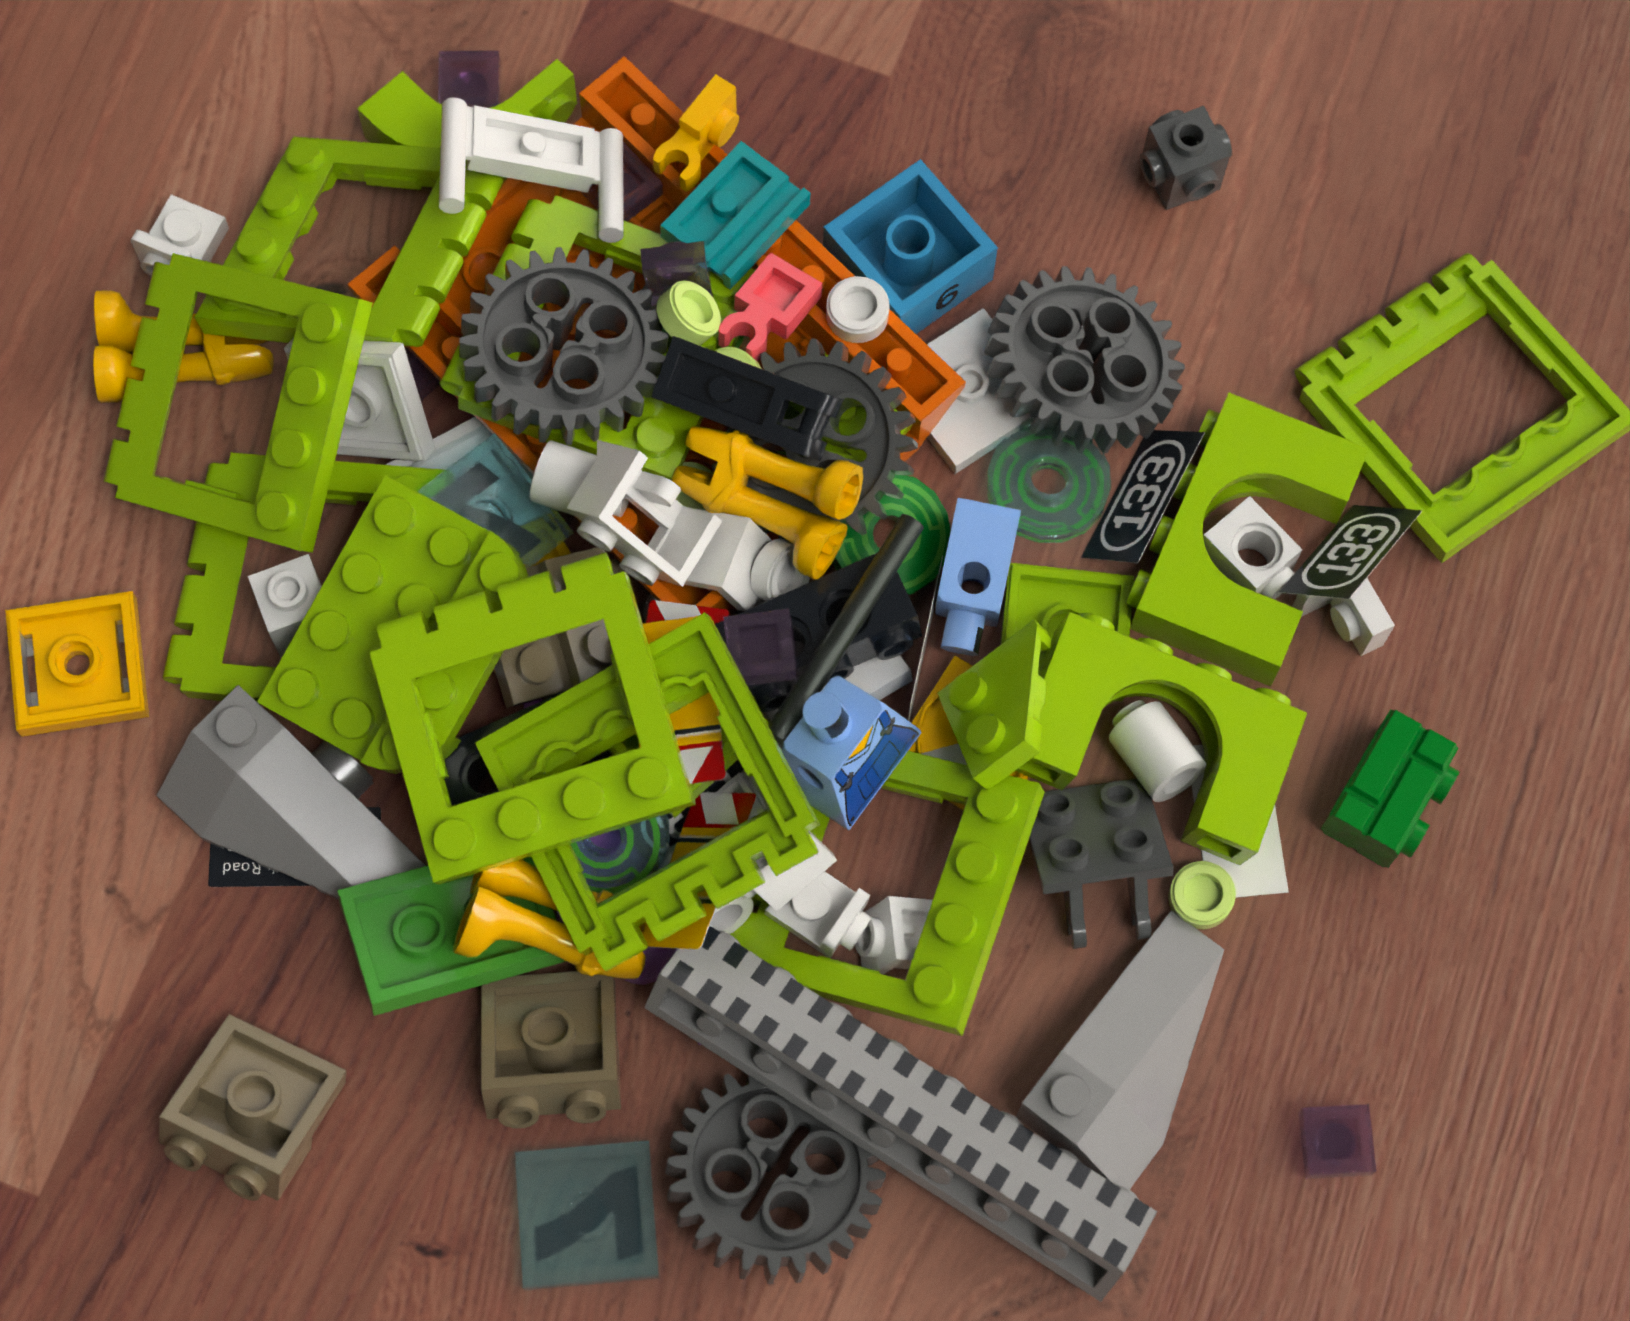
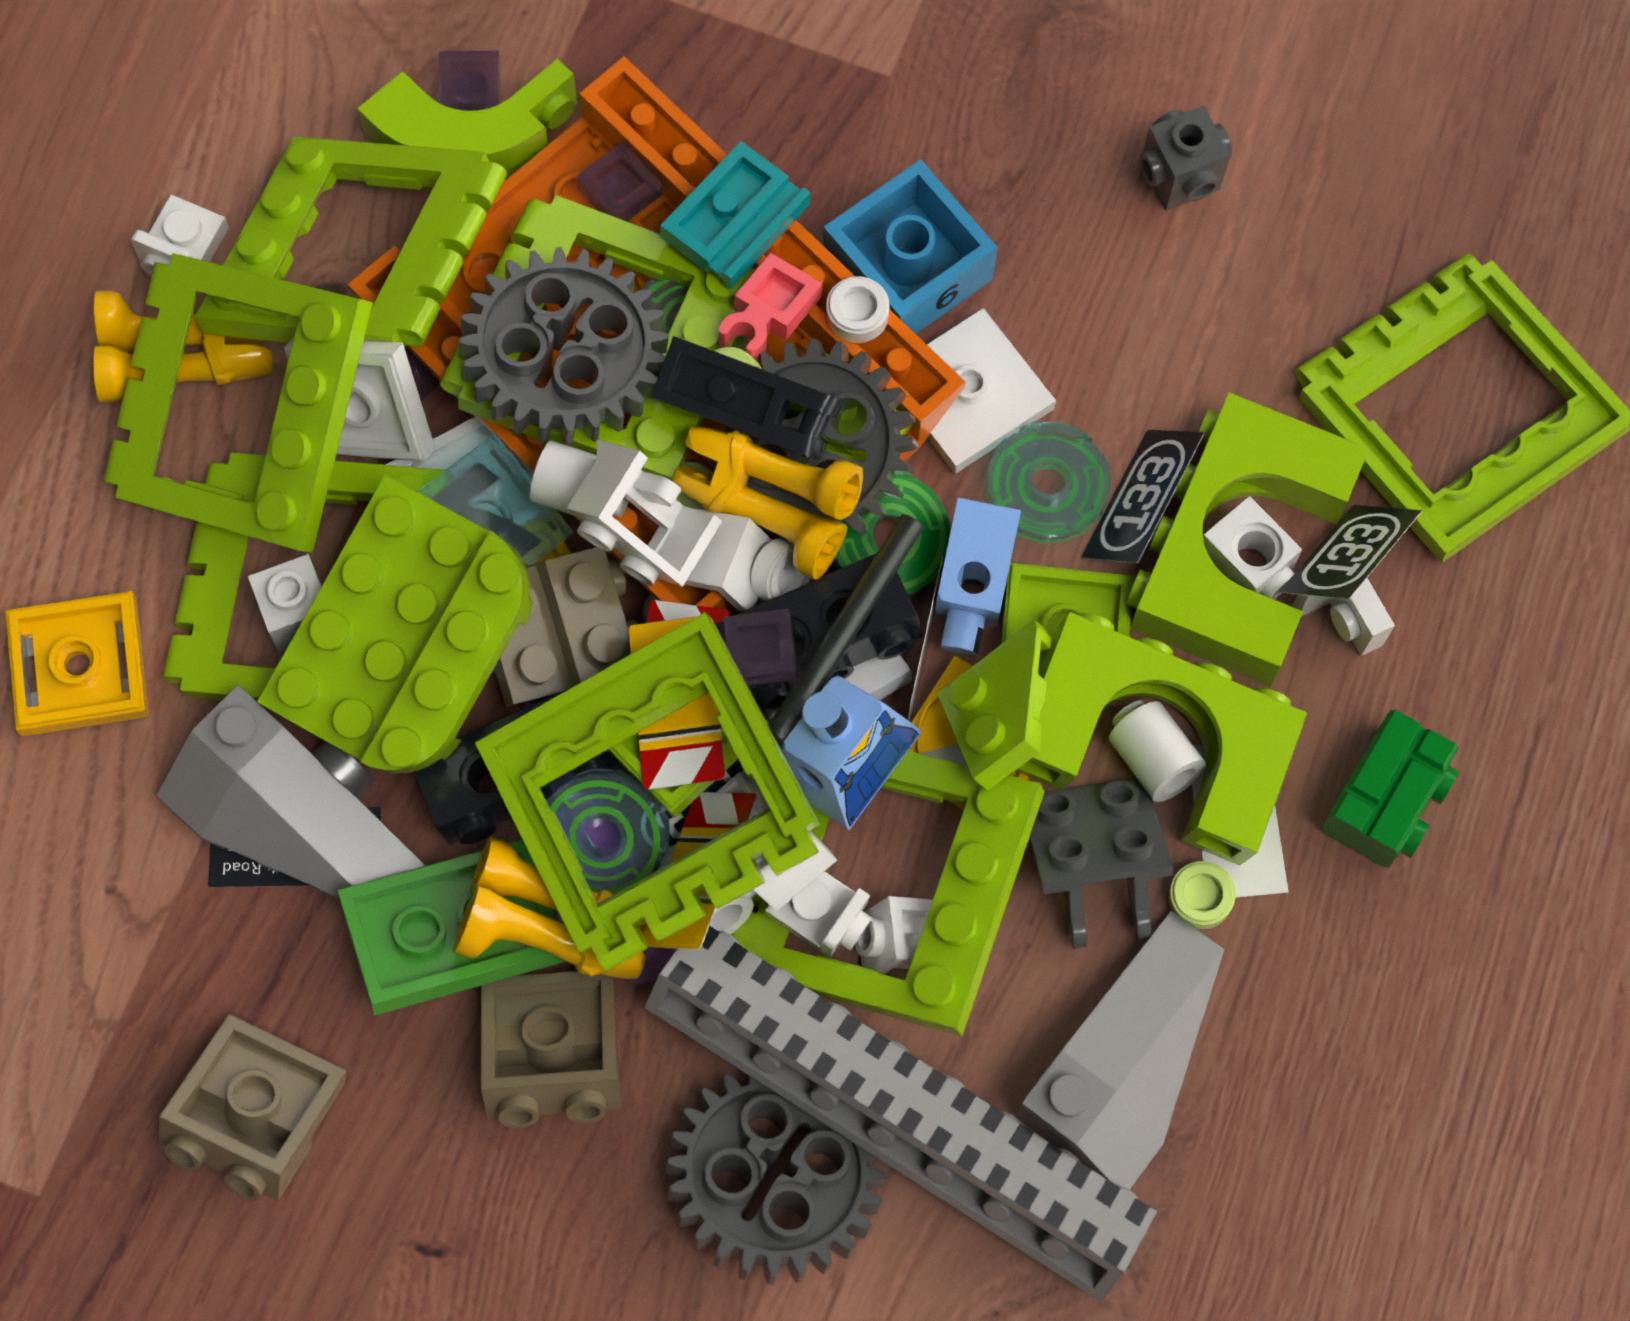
(531, 152): white plate -> none
(556, 807): lime hinge -> none
(586, 1215): clear light blue tile -> none
(674, 263): plate -> none
(689, 312): yellowish green tile -> none
(704, 124): yellow plate -> none
(1084, 359): dark grey gear -> none
(1337, 1141): clear purple plate -> none

